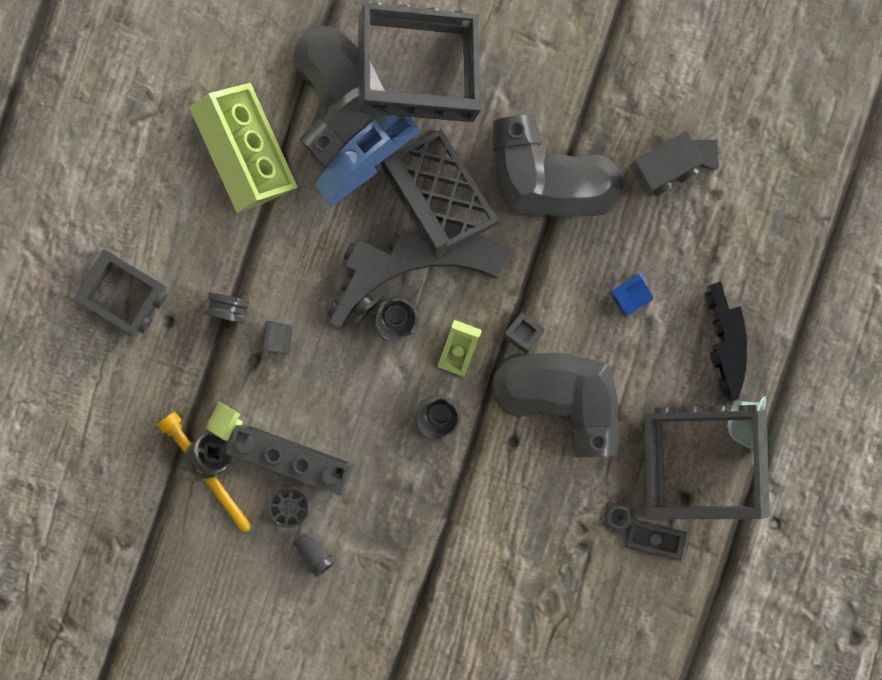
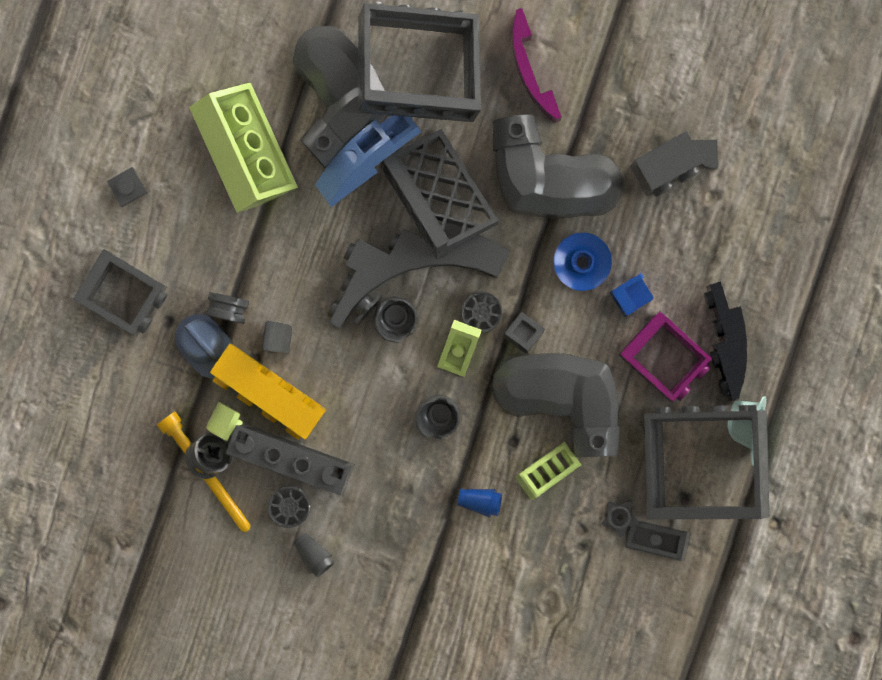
(127, 187): none -> dark grey plate
(201, 342): none -> sand blue piece
(267, 391): none -> yellow wedge
(482, 311): none -> dark grey wheel
(482, 501): none -> blue cone
(528, 486): none -> yellowish green slope
(544, 101): none -> magenta slope
(585, 246): none -> blue dish
(698, 370): none -> magenta window

